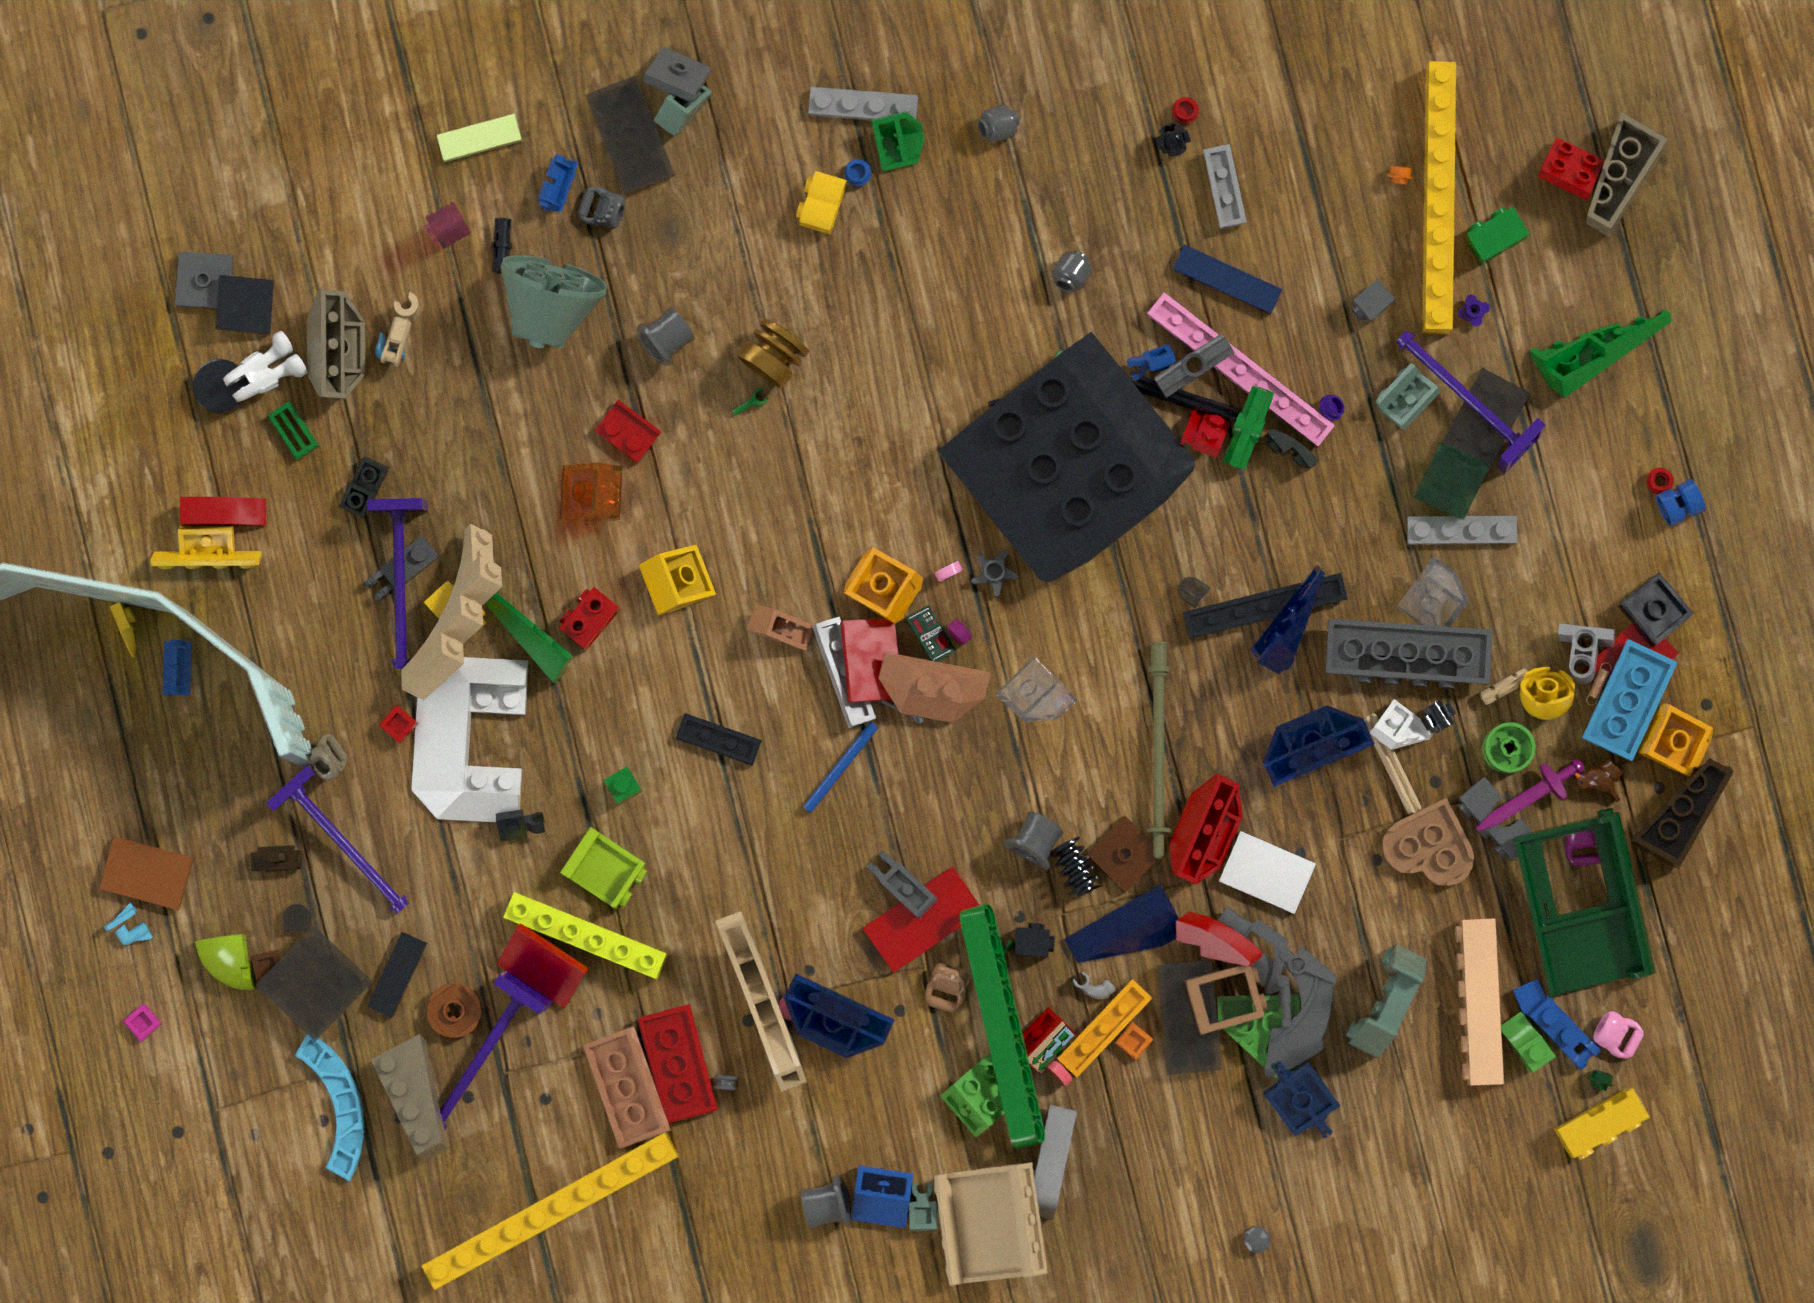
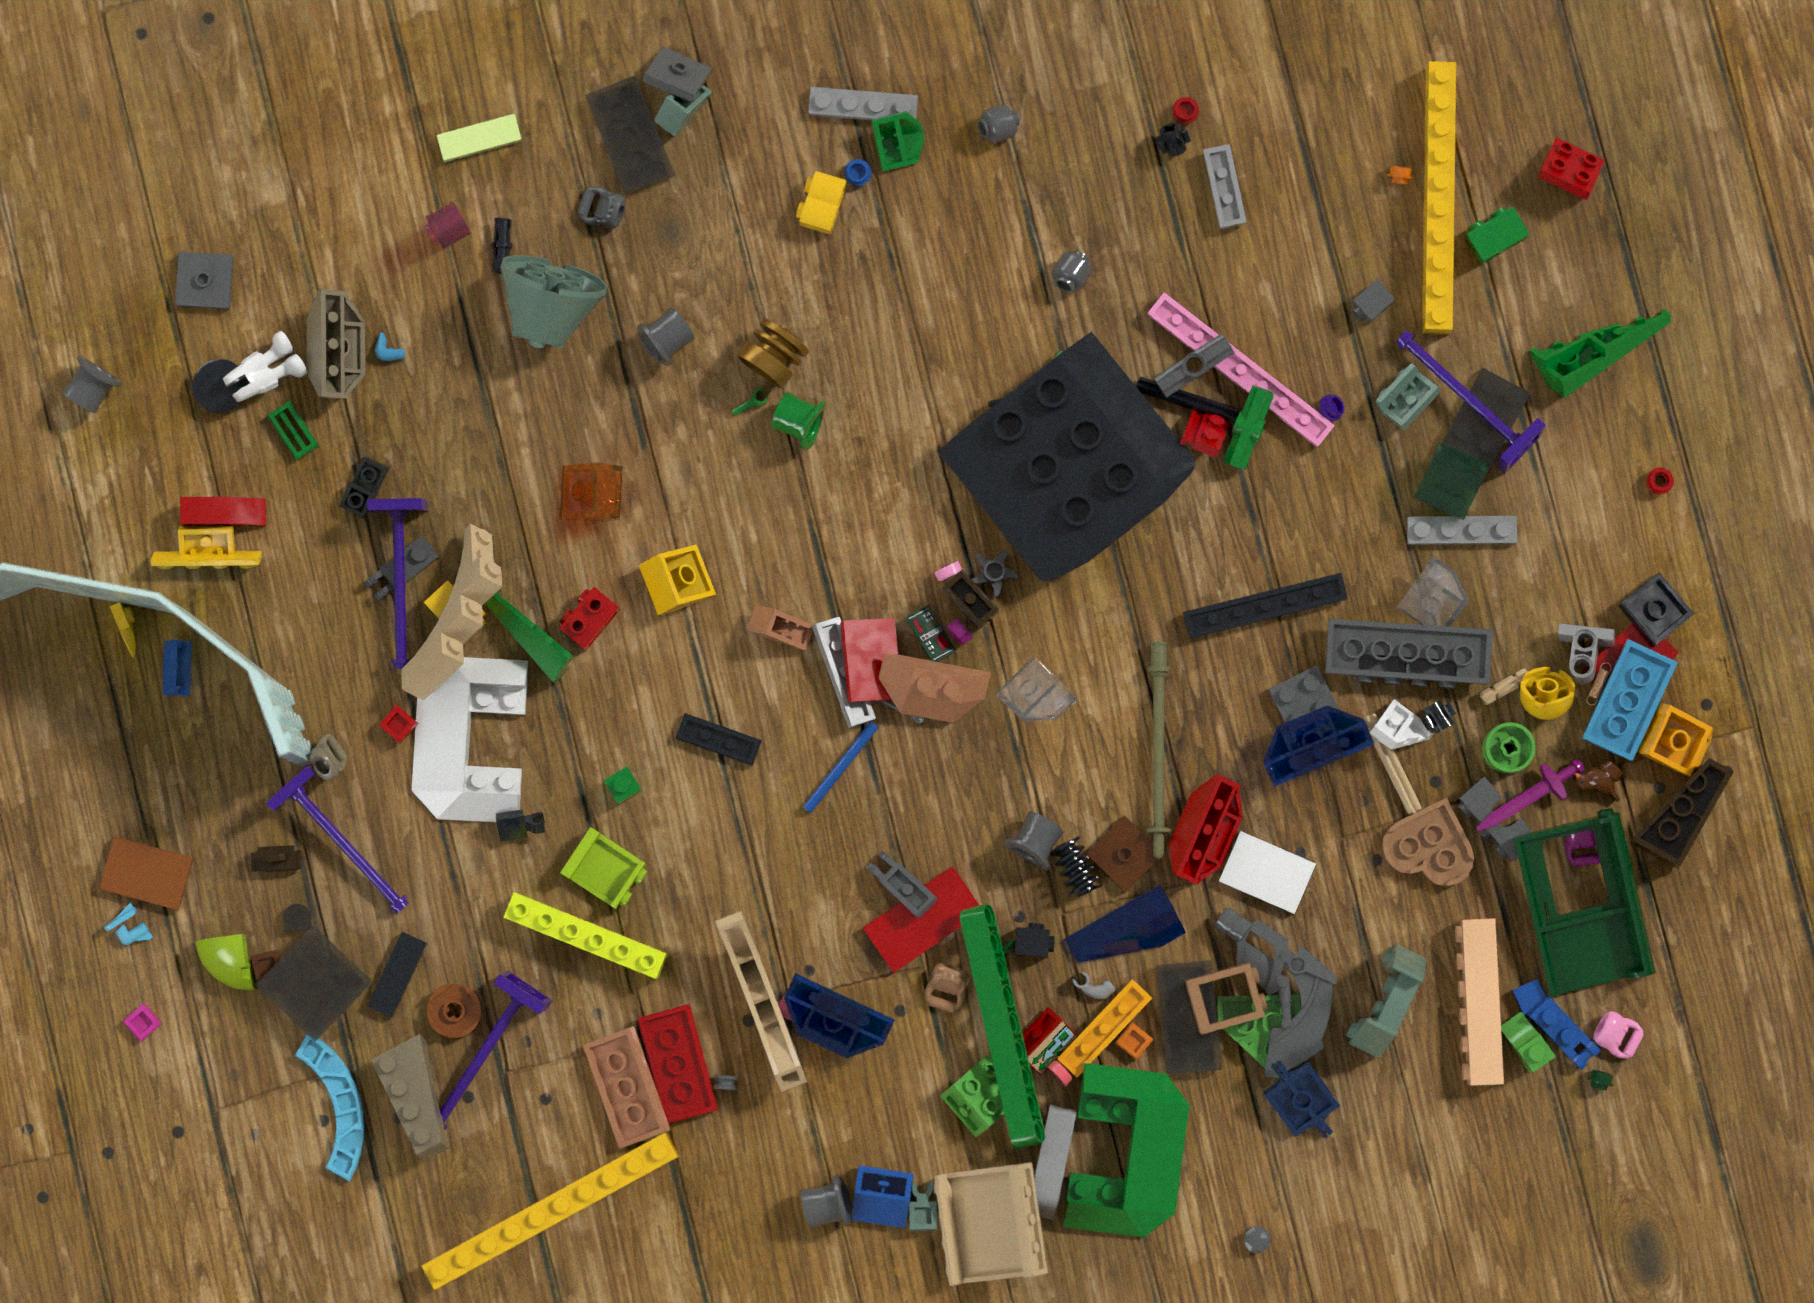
(89, 385): none -> dark grey piece
(244, 304): black tile -> none
(400, 329): tan piece -> none
(542, 966): red tile -> none
(554, 194): blue hinge -> none
(628, 431): red plate -> none
(799, 419): none -> green piece
(883, 585): light orange slope -> none
(970, 599): none -> dark brown brick
(1154, 1152): none -> green slope
(1155, 359): blue plate -> none
(1192, 591): clear smoke tile -> none
(1216, 939): red slope -> none
(1227, 279): dark blue tile -> none
(1282, 637): clear blue wedge -> none
(1283, 444): pearl dark grey slope -> none
(1302, 694): none -> dark grey plate
(1474, 318): dark purple plate -> none
(1602, 1123): yellow wedge -> none
(1627, 165): dark tan wedge -> none
(1689, 499): blue wheel -> none

